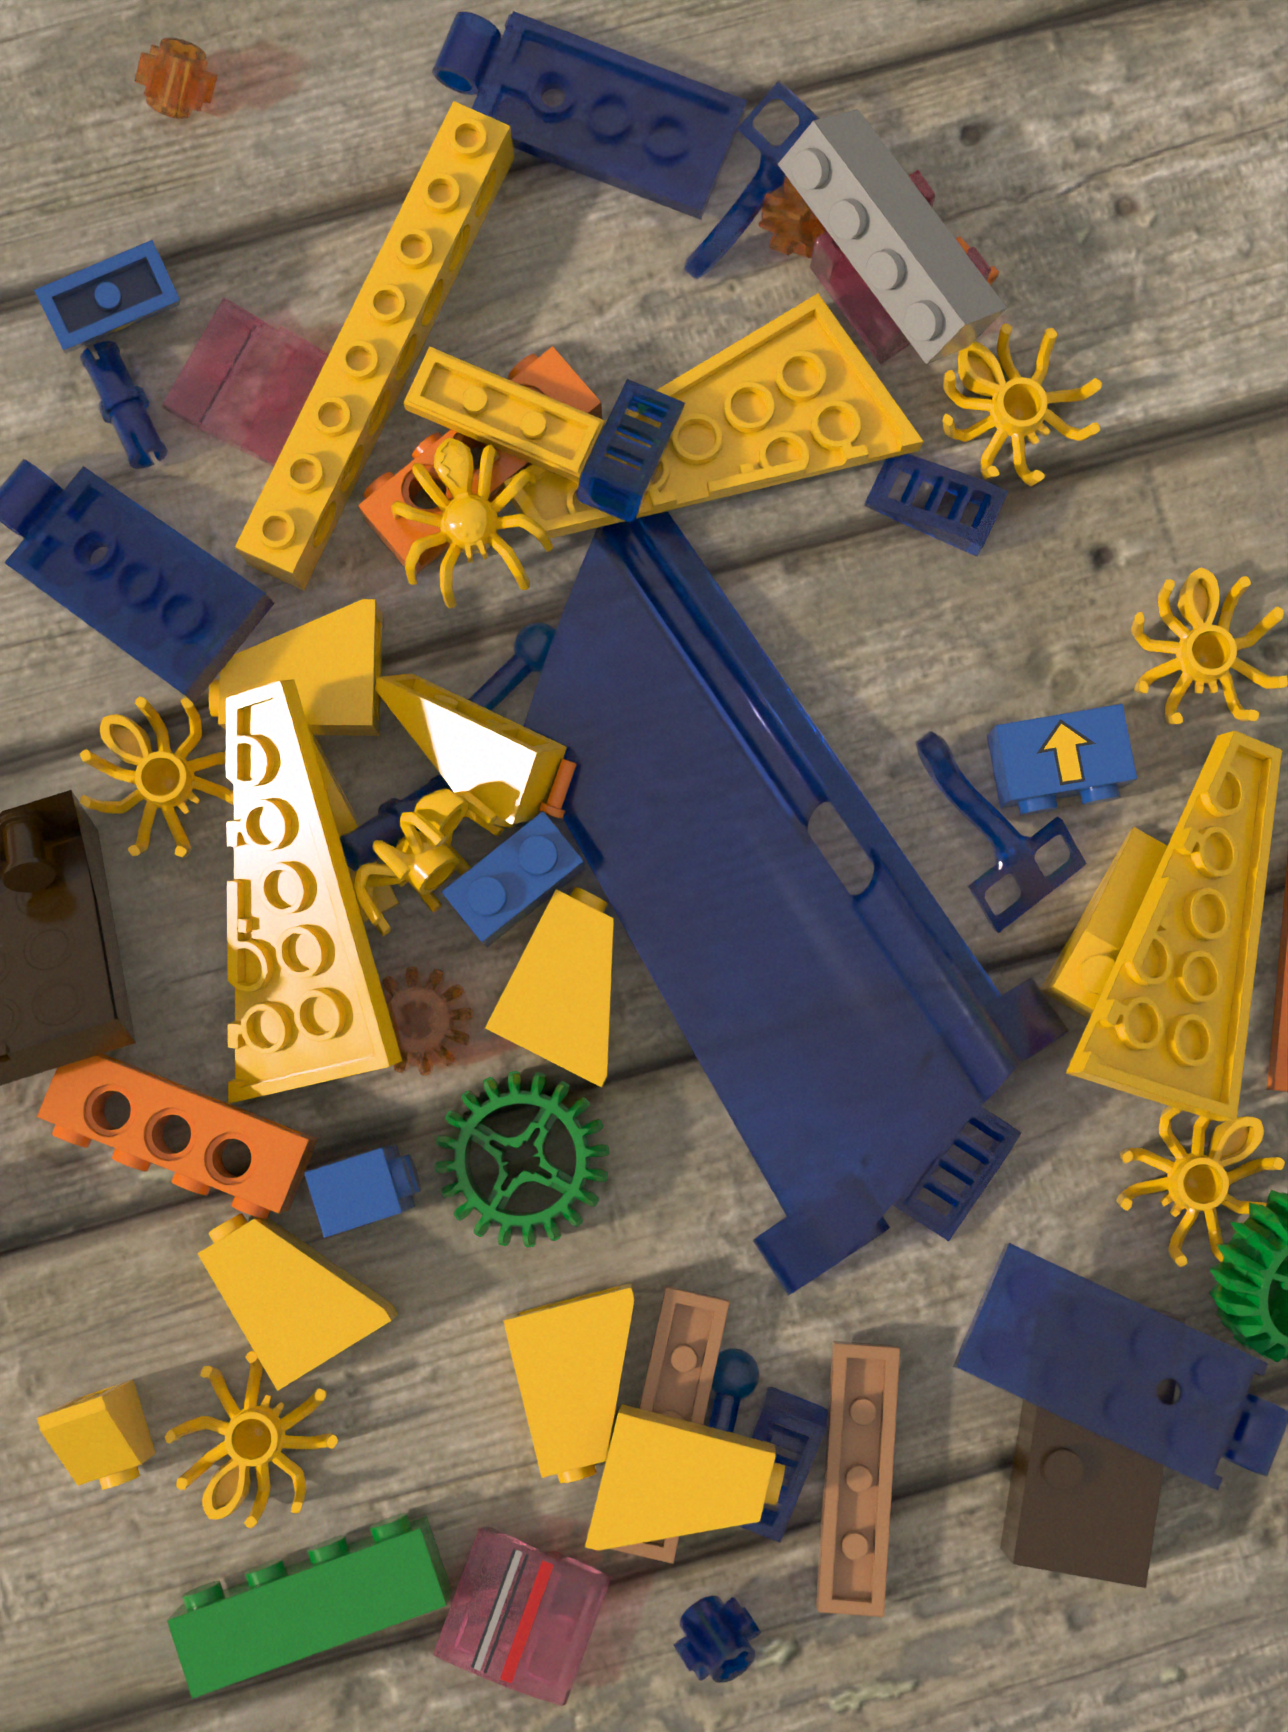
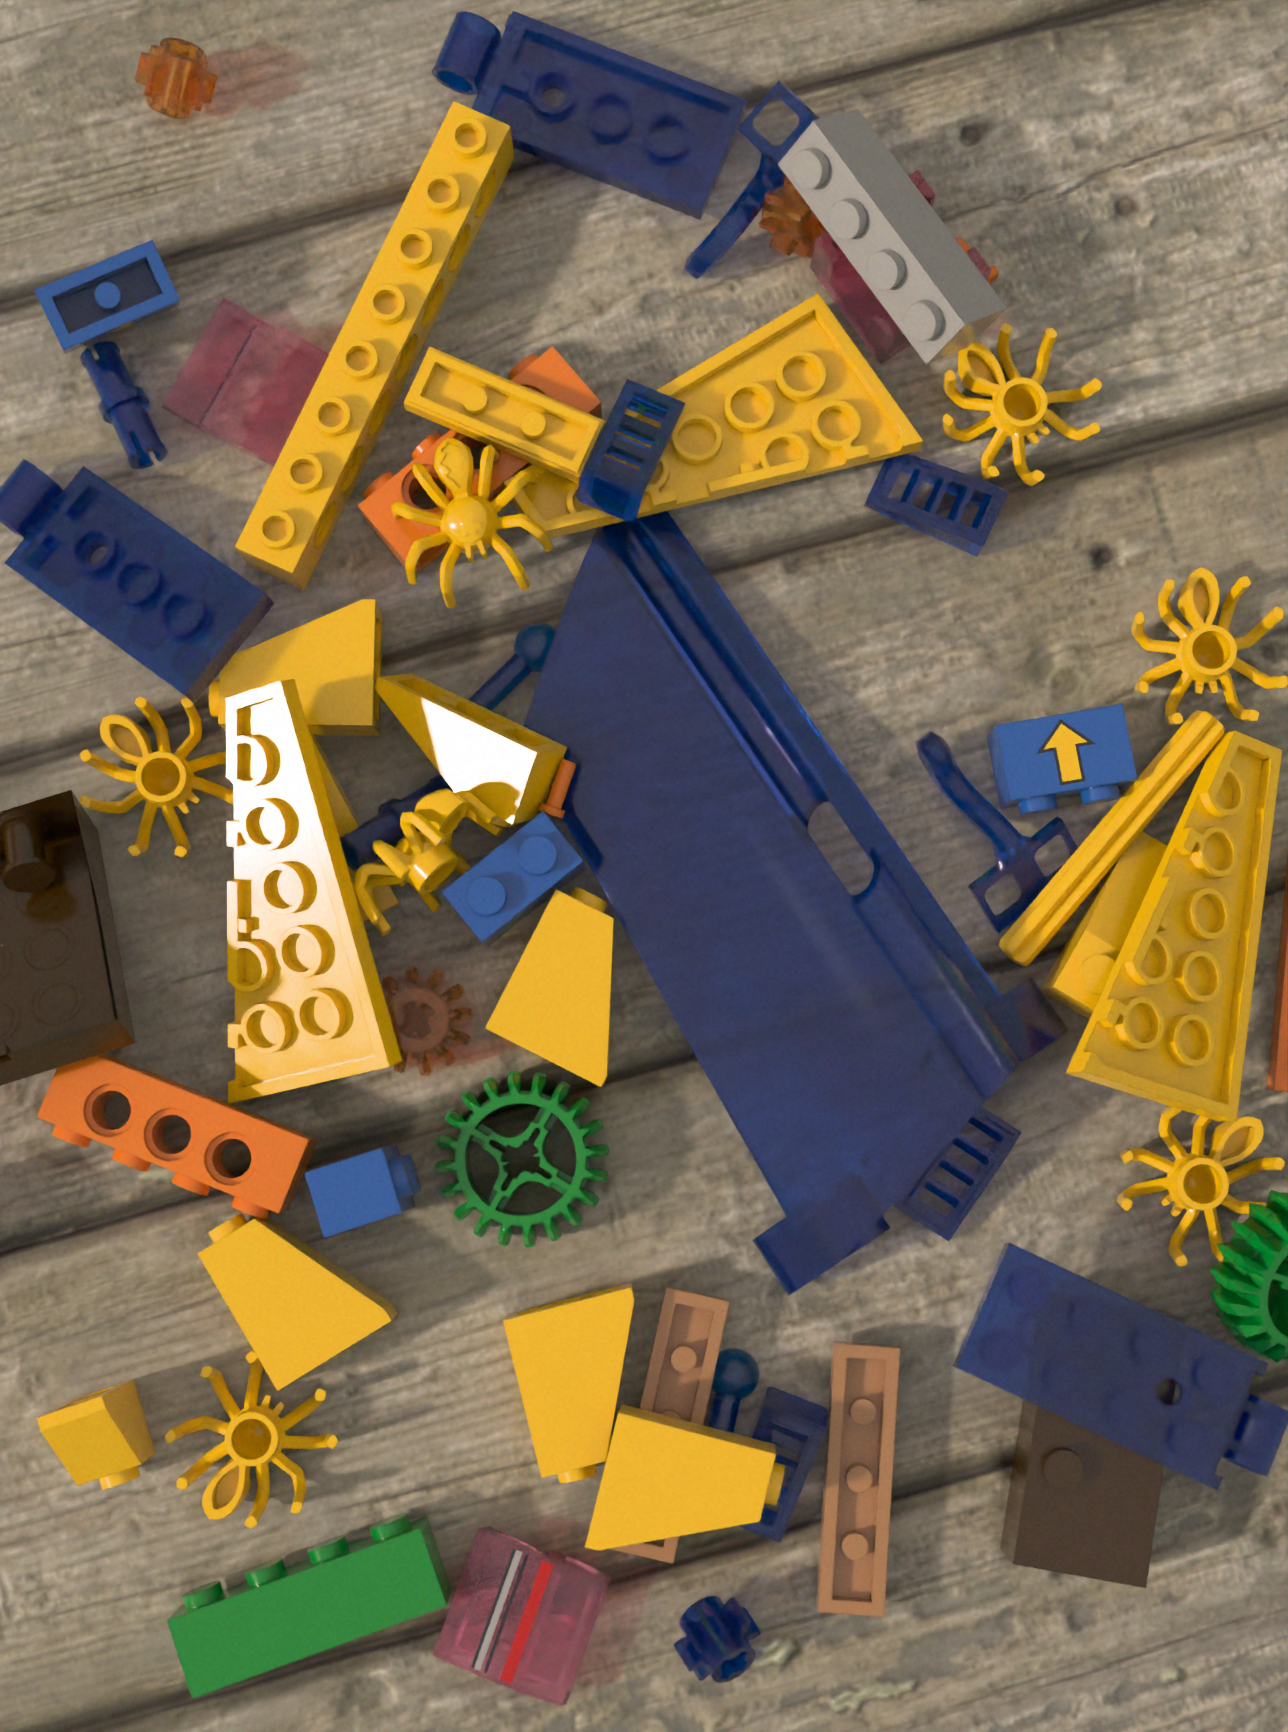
(1111, 837): none -> yellow axle

